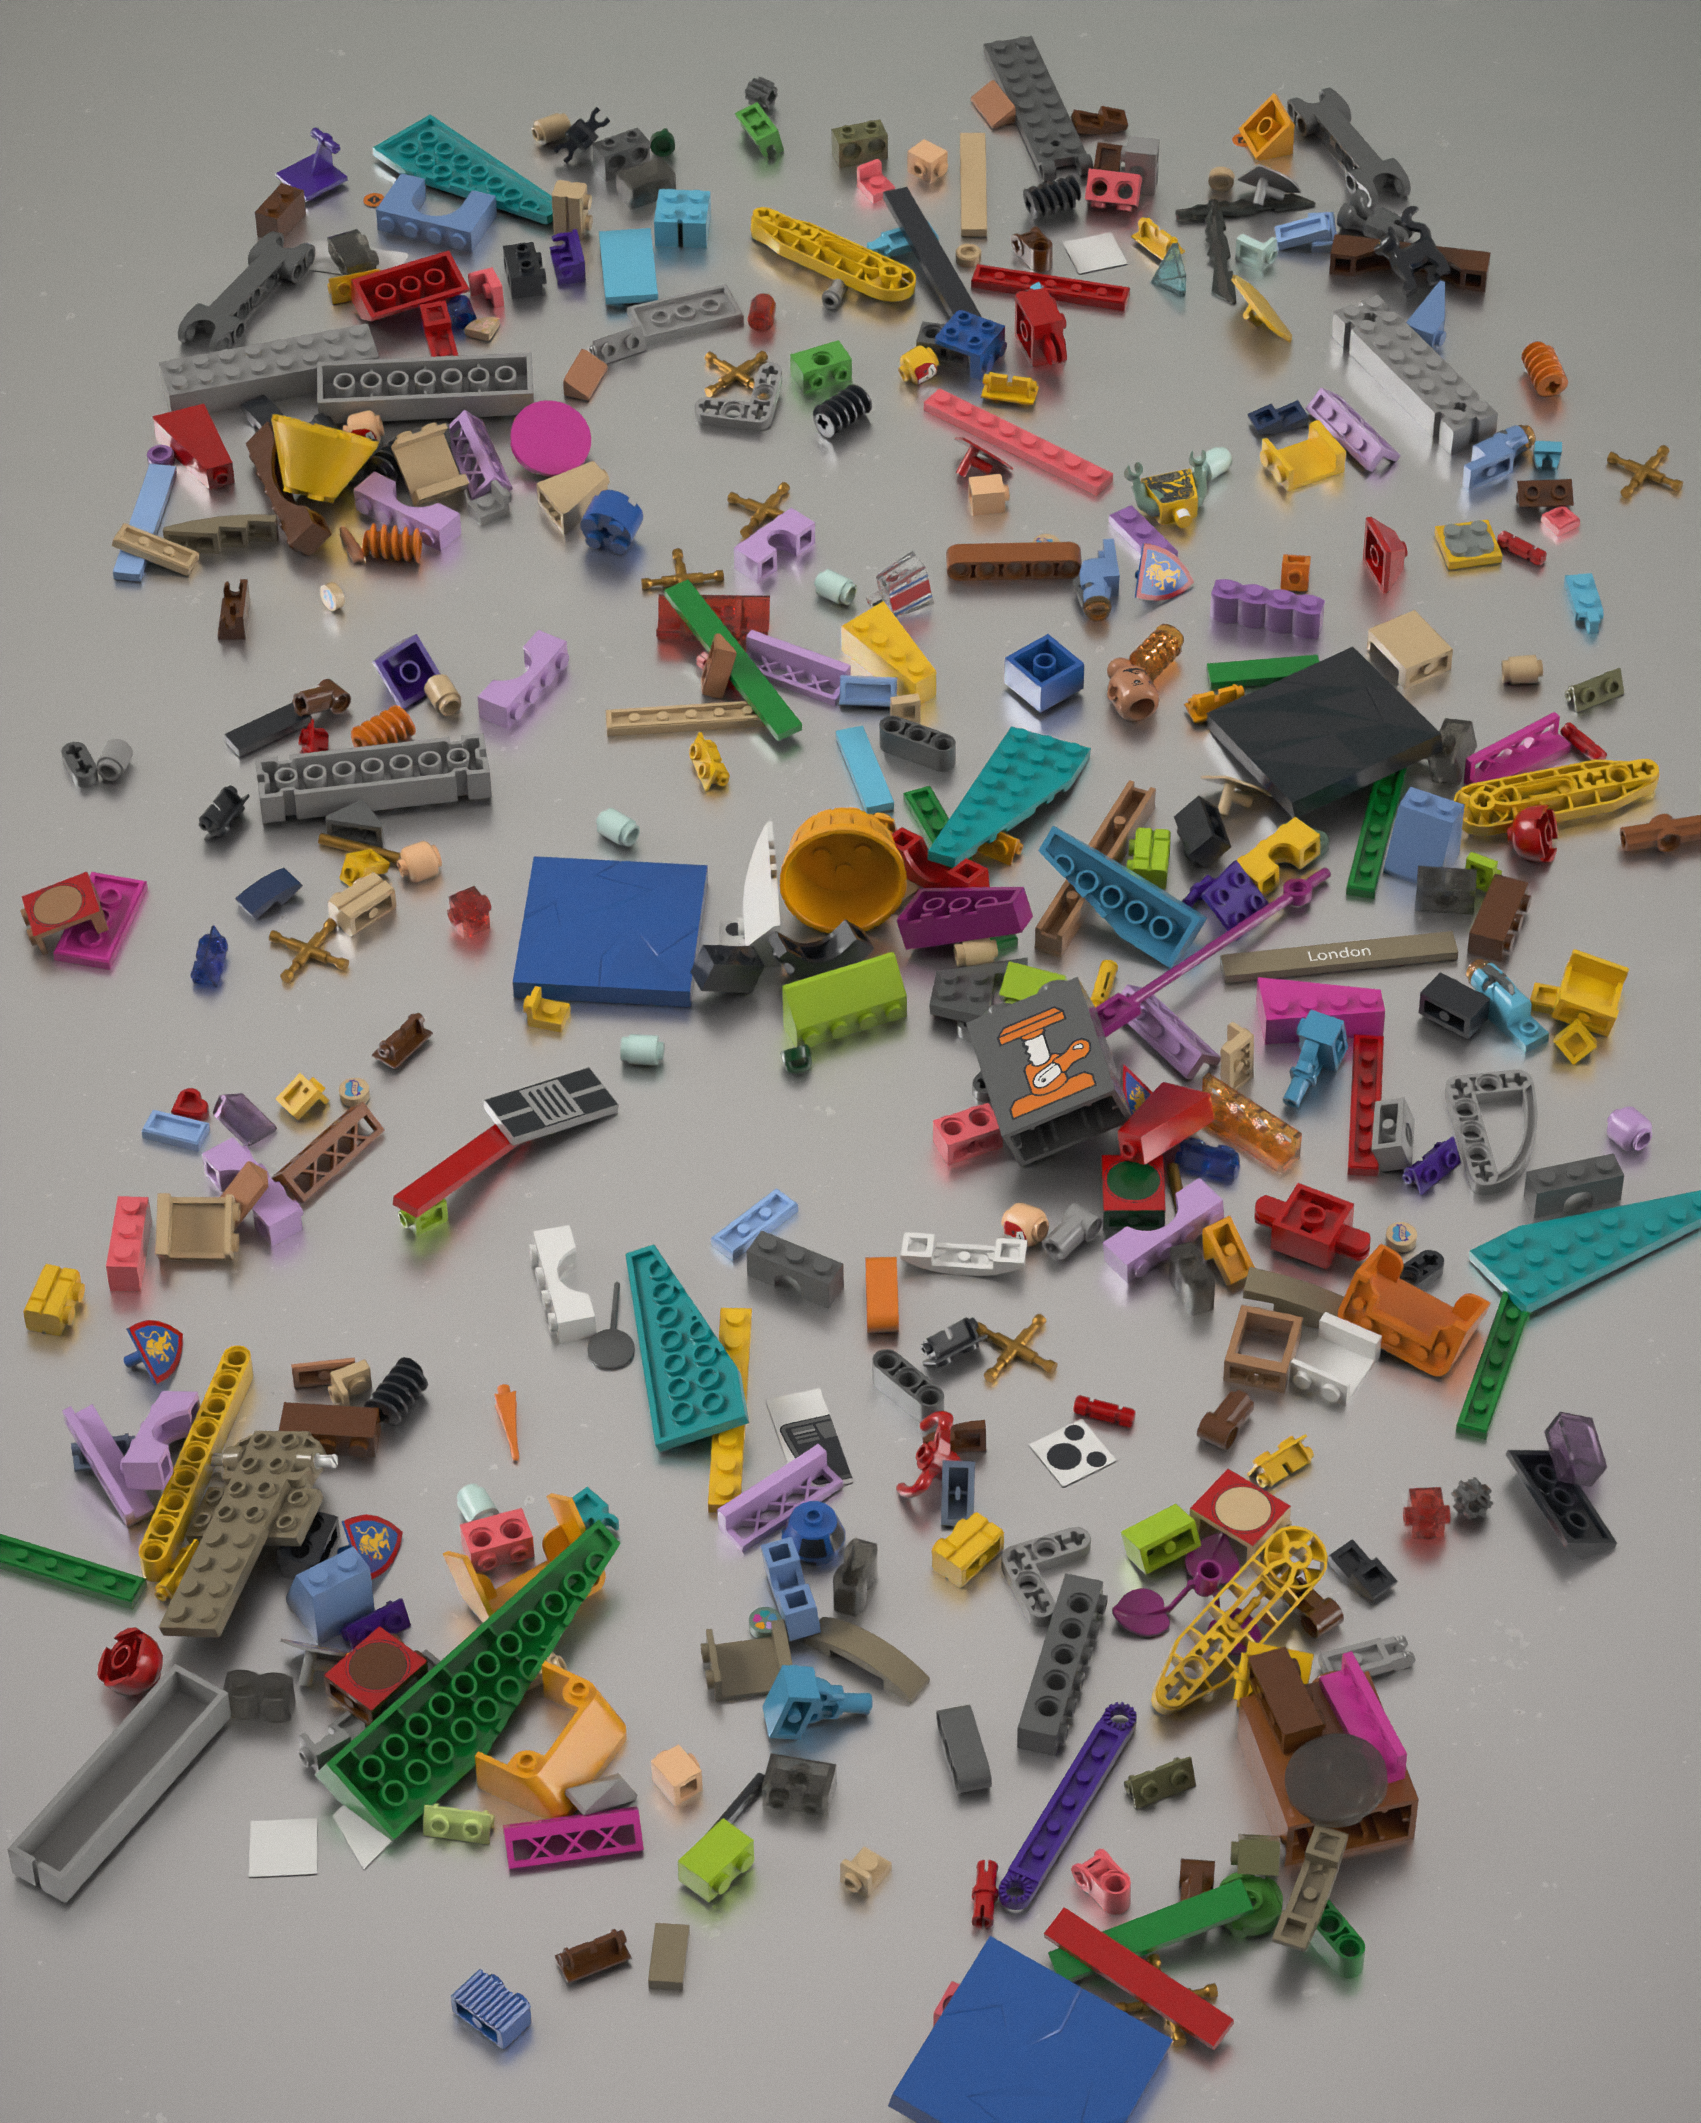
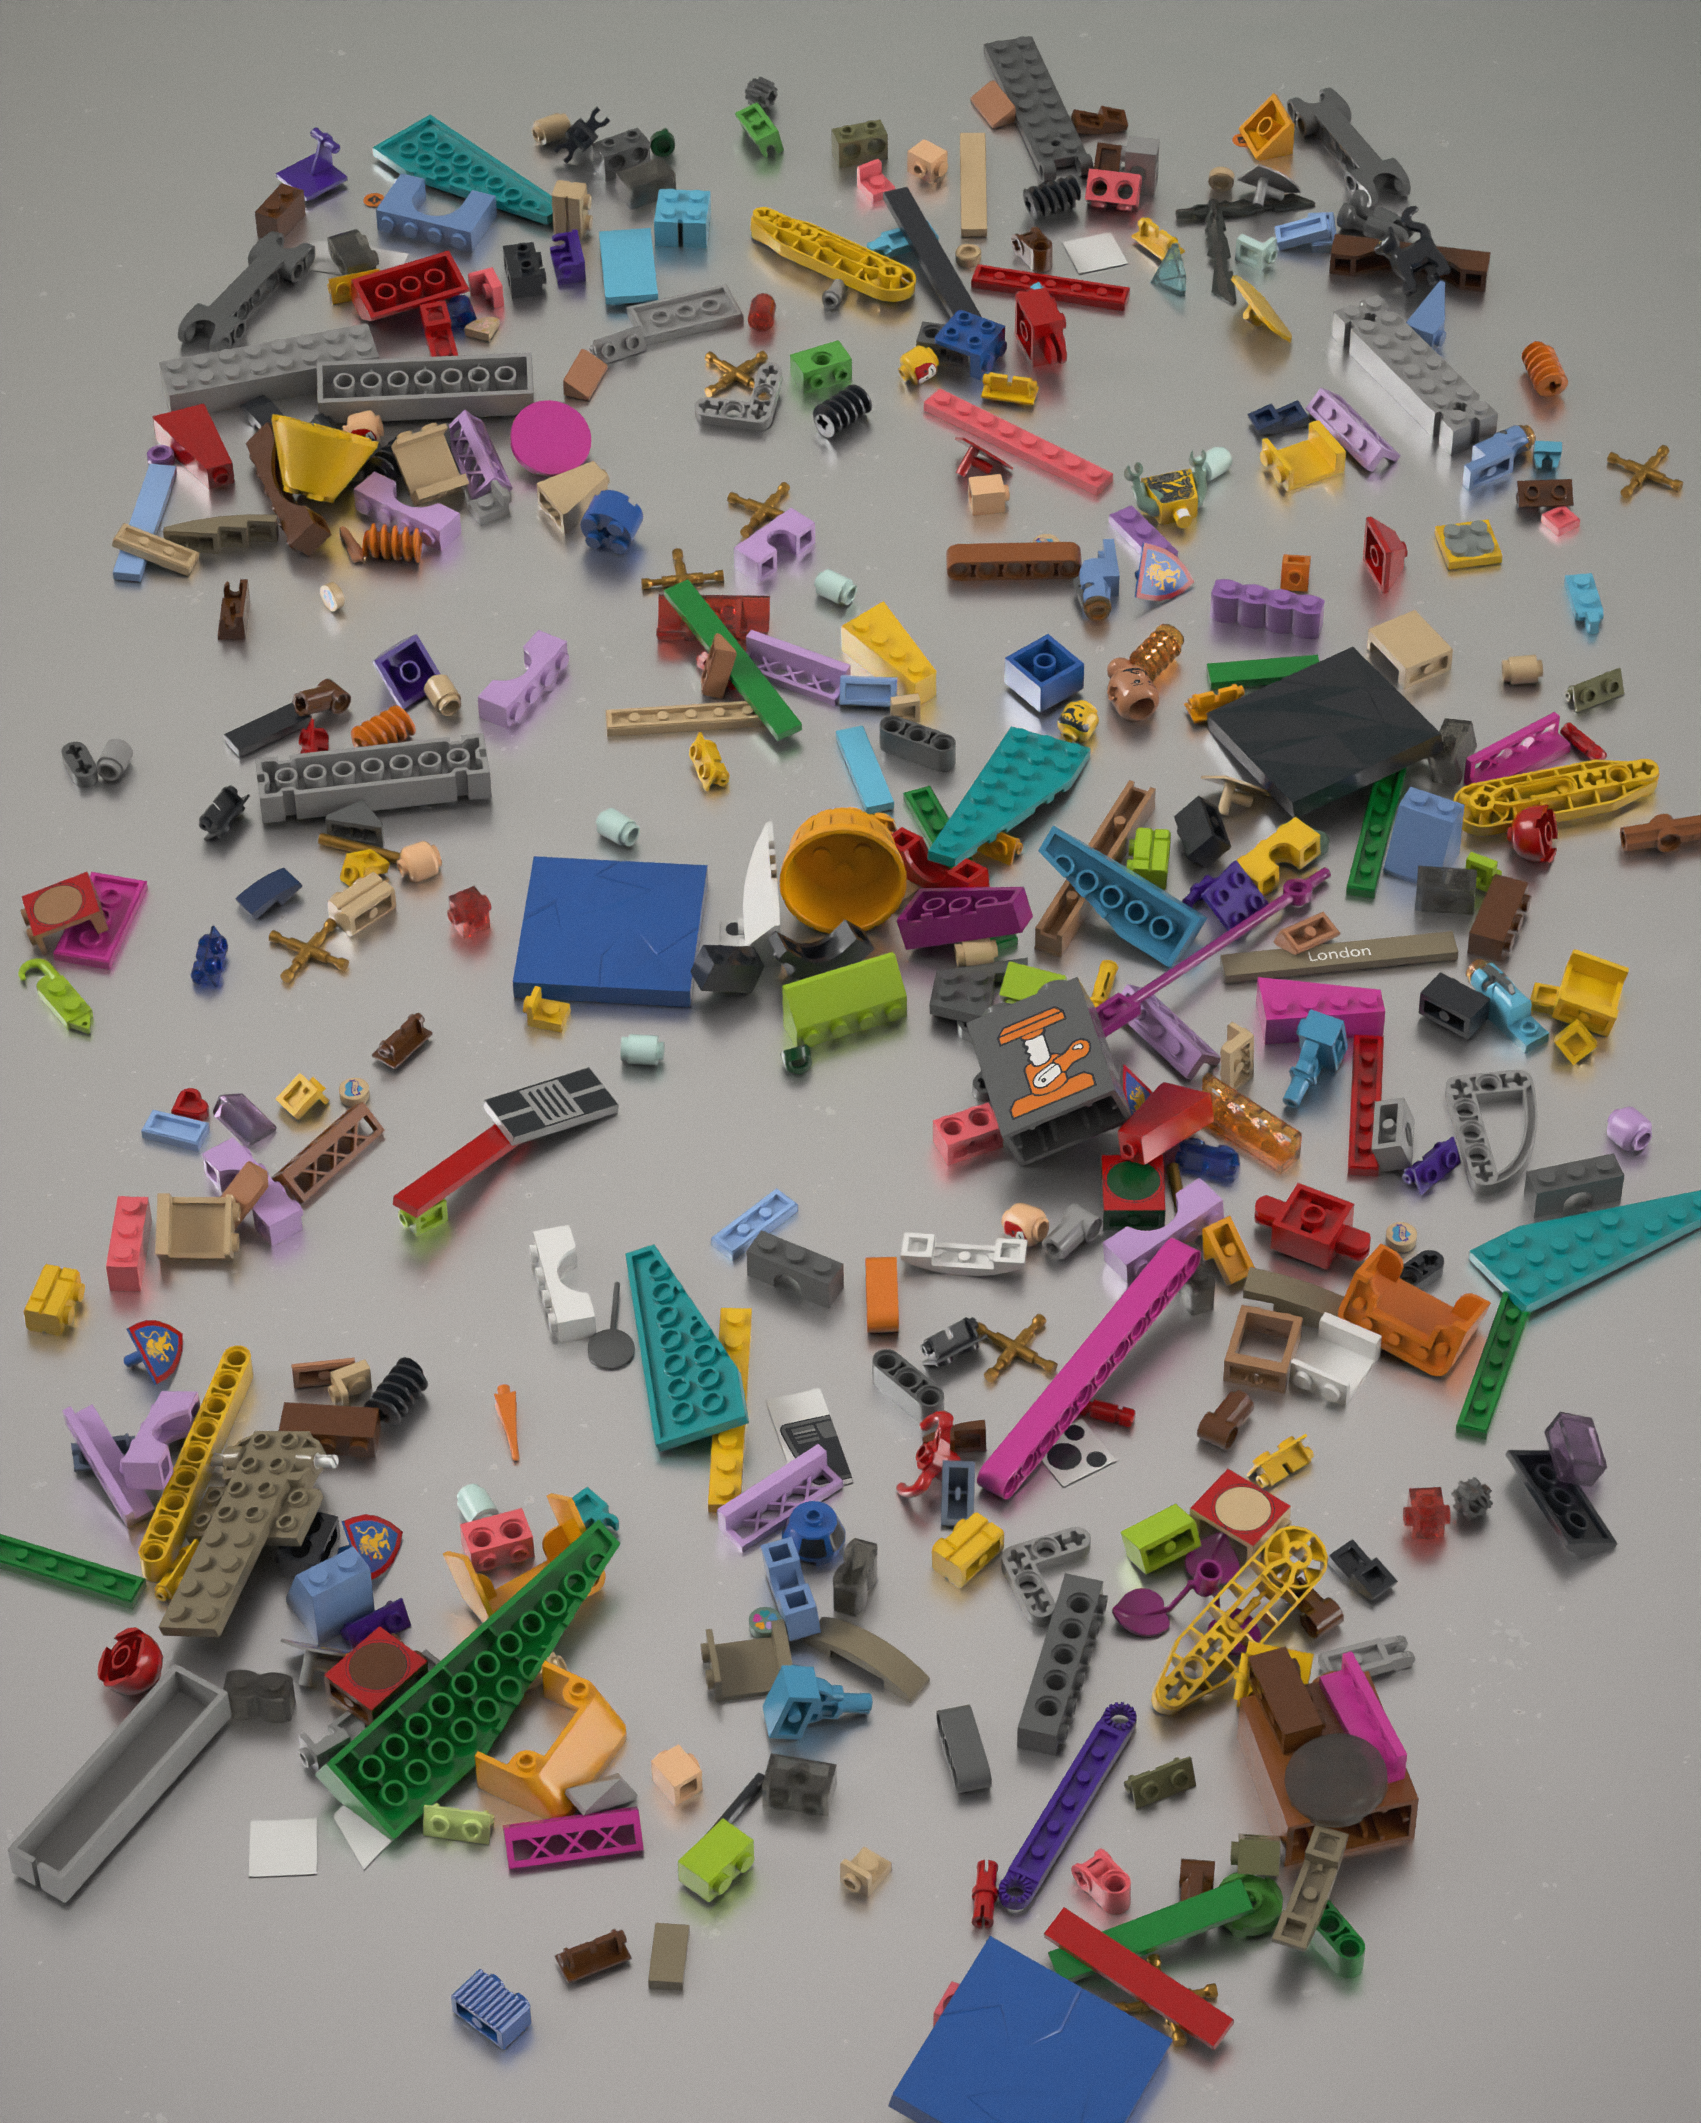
(60, 996): none -> lime plate
(903, 586): clear torso -> none
(1078, 721): none -> yellow head
(1088, 1369): none -> dark pink beam
(1306, 934): none -> nougat slope
(1521, 548): red axle -> none

